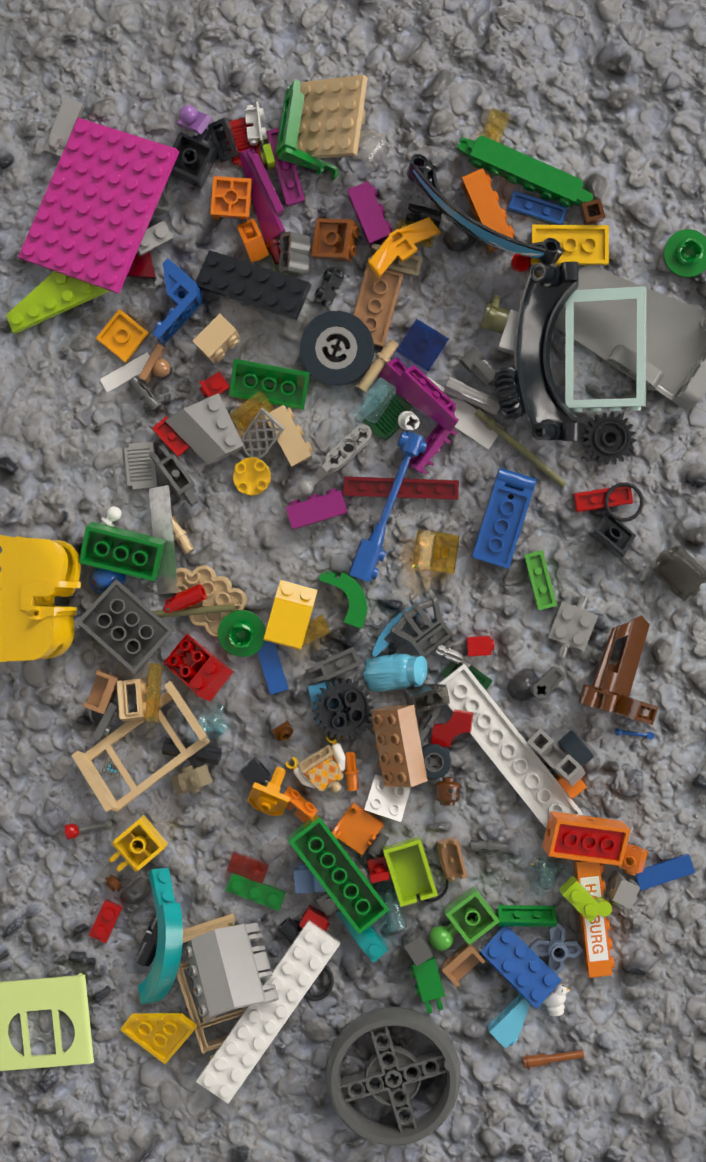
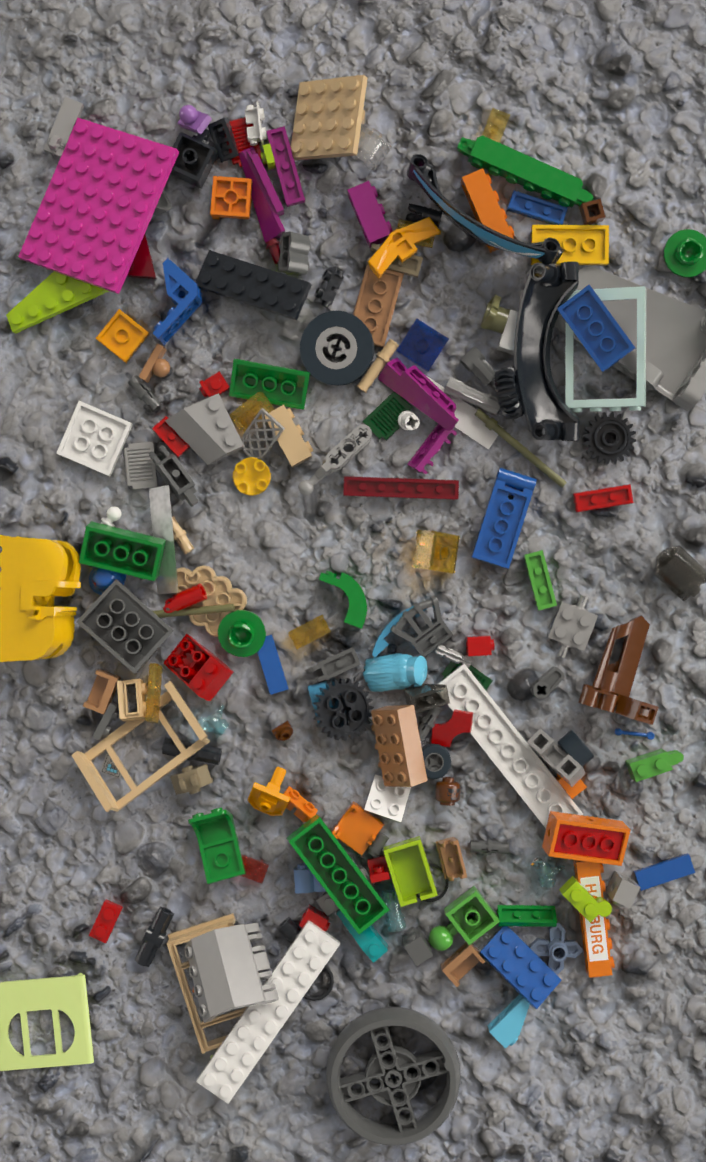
(73, 830): hinge -> none
(94, 438): none -> white plate
(113, 883): reddish brown plate -> none
(124, 373): white sticker -> none
(136, 855): yellow hinge -> none
(154, 237): light grey plate -> none
(159, 1032): yellow plate -> none
(168, 942): teal arch -> none
(217, 339): tan brick -> none
(218, 845): none -> green bracket
(252, 240): orange slope -> none
(256, 772): black brick -> none
(257, 892): green plate -> none
(289, 133): green hinge -> none
(290, 615): yellow slope -> none
(316, 509): magenta brick -> none
(322, 768): torso -> none
(335, 239): dark orange plate -> none
(351, 772): orange axle -> none
(371, 550): blue bar -> none
(377, 400): clear light blue slope -> none
(428, 983): green hinge -> none
(520, 263): red tile -> none
(543, 1059): dark orange pin -> none
(556, 999): white animal -> none
(596, 328): none -> blue plate
(612, 535): black slope -> none
(634, 859): orange brick -> none
(640, 506): black piece -> none
(653, 763): none -> bright green hinge

